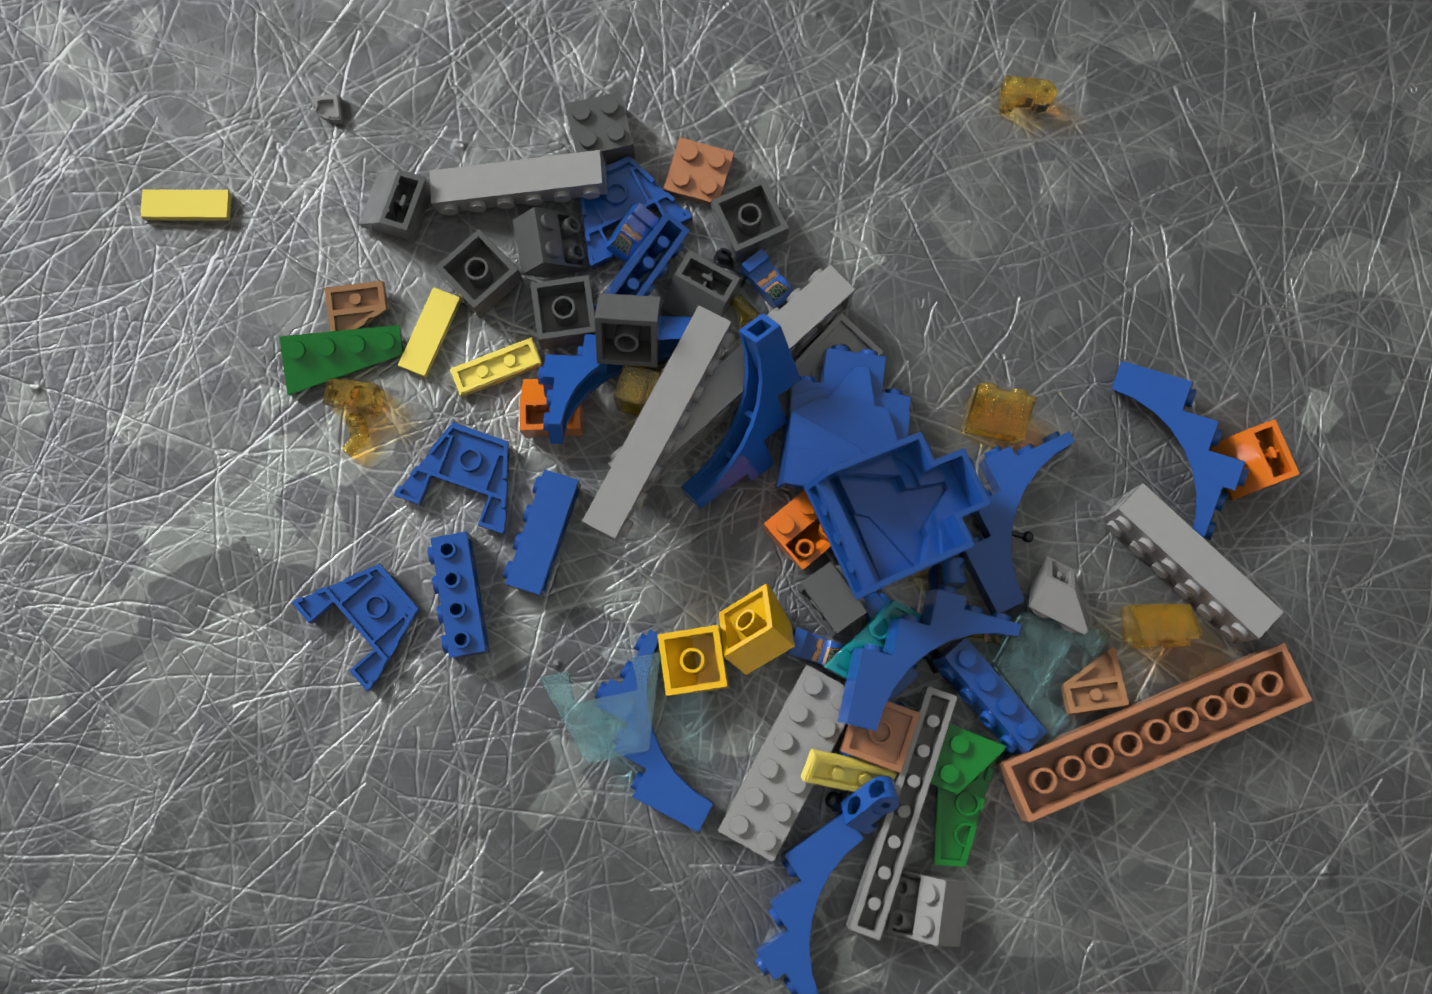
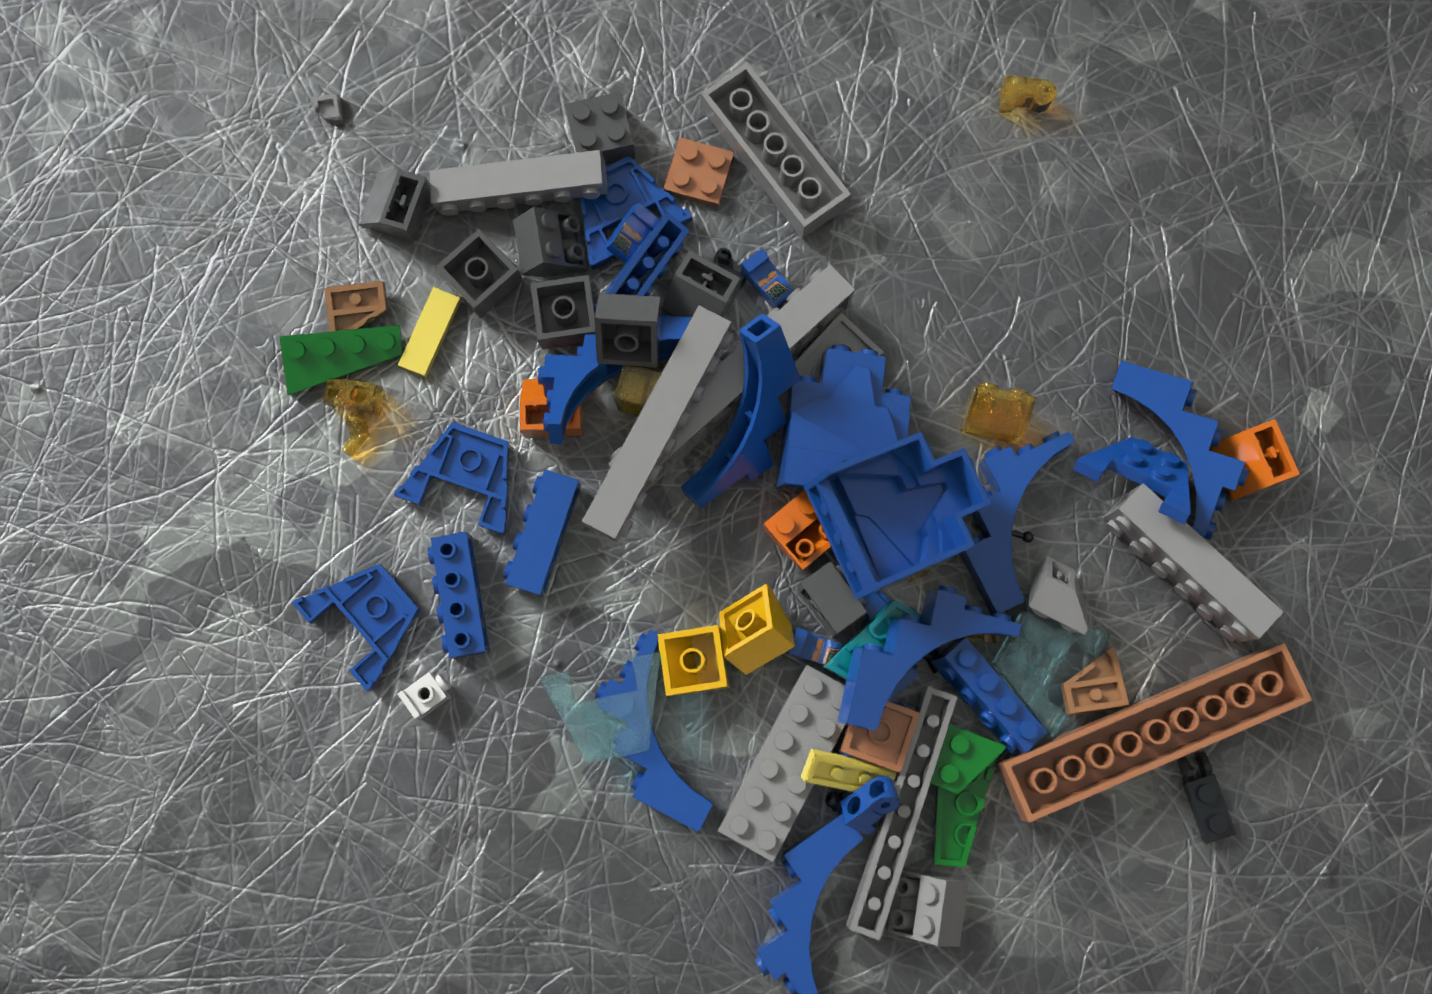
(186, 205): light yellow tile -> none
(438, 695): none -> white brick
(496, 367): light yellow tile -> none
(745, 309): clear yellow arm -> none
(749, 220): dark grey brick -> none
(775, 150): none -> light grey brick
(947, 573): blue leg -> none
(1144, 464): none -> blue wing
(1159, 623): clear yellow slope -> none
(1206, 800): none -> black hinge

